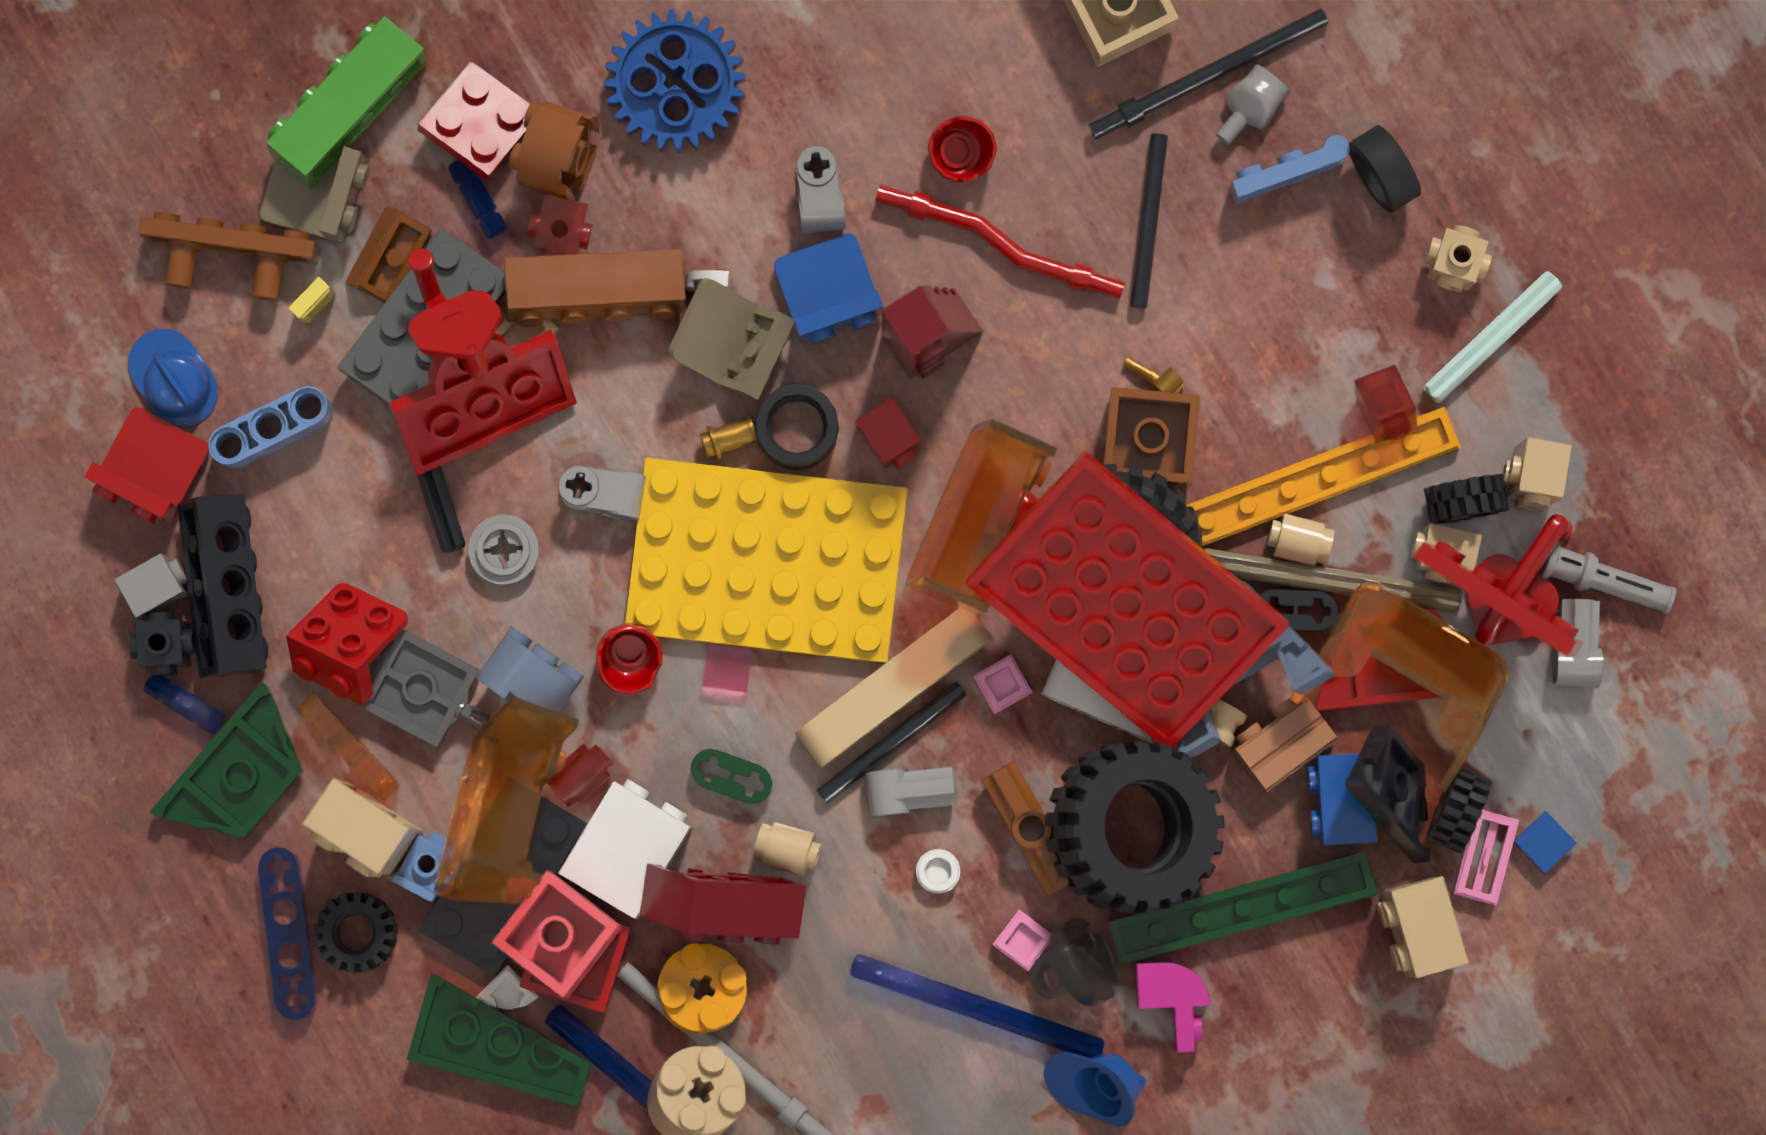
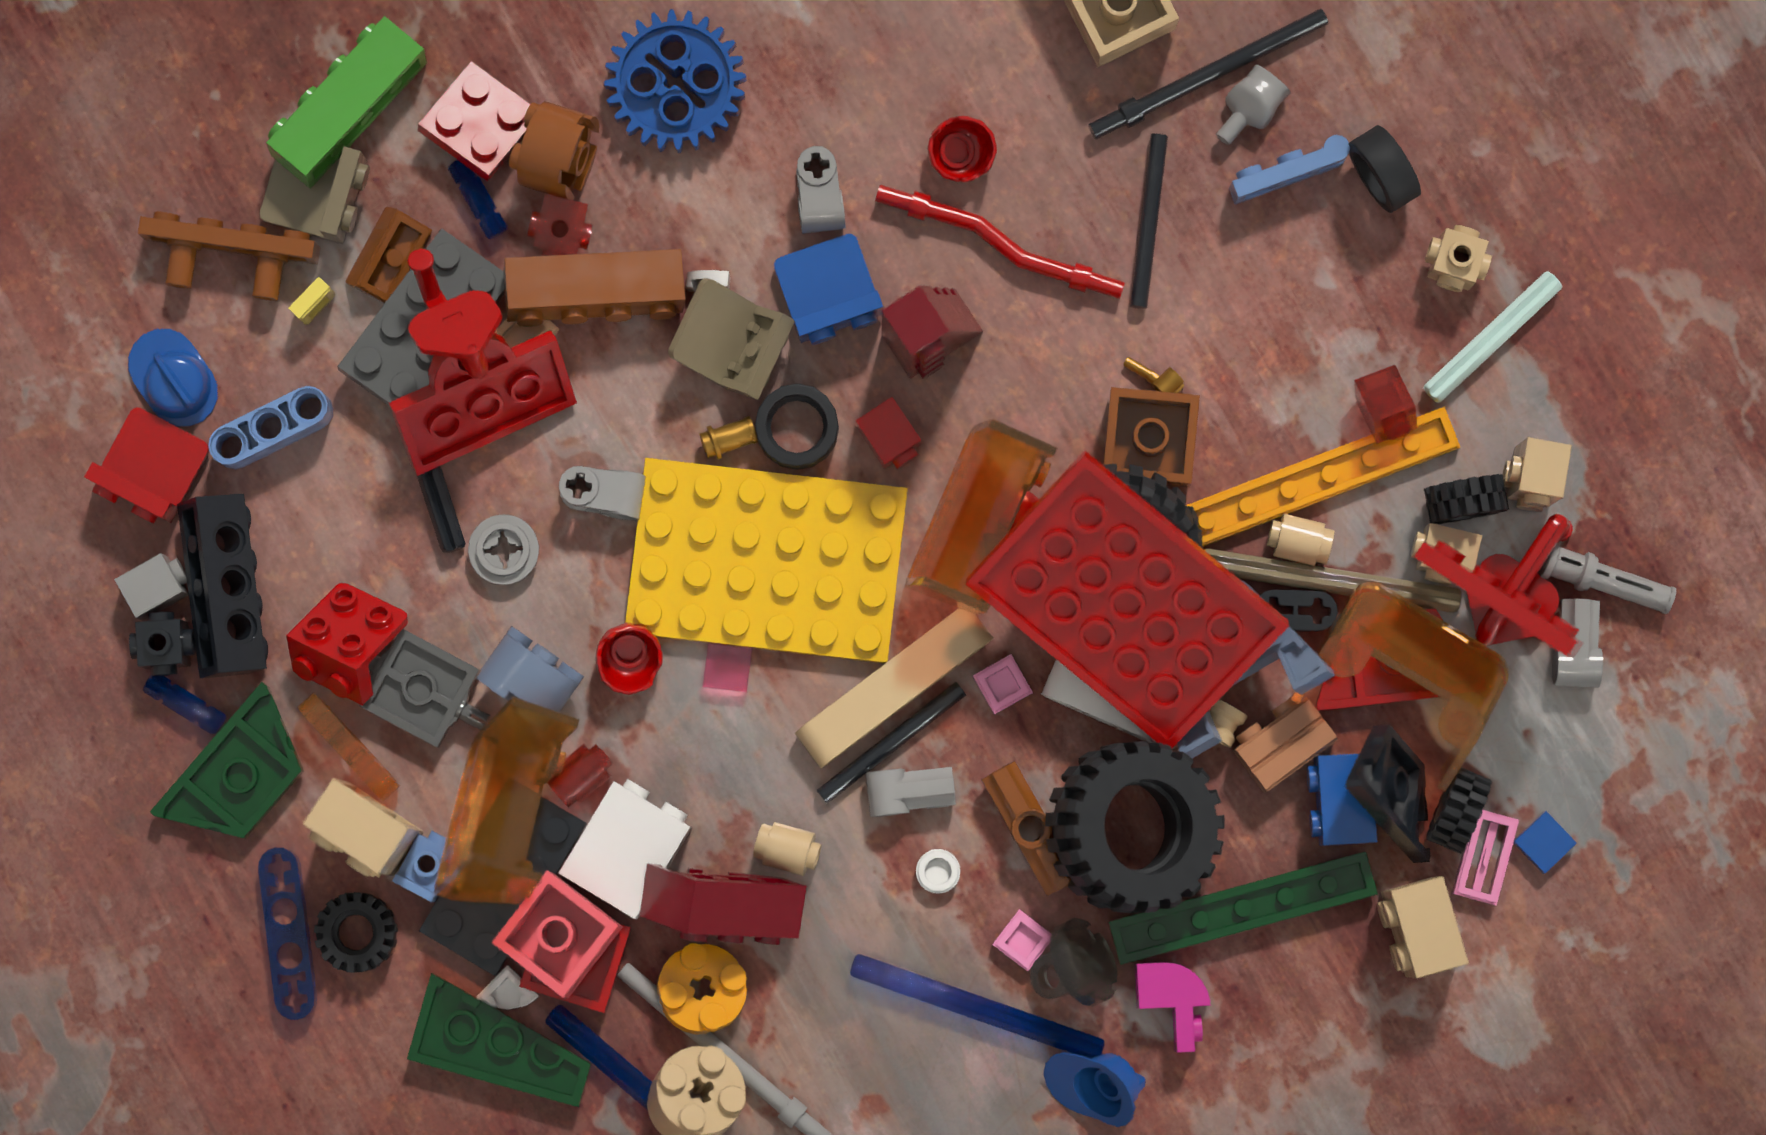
(735, 766): dark green beam -> none

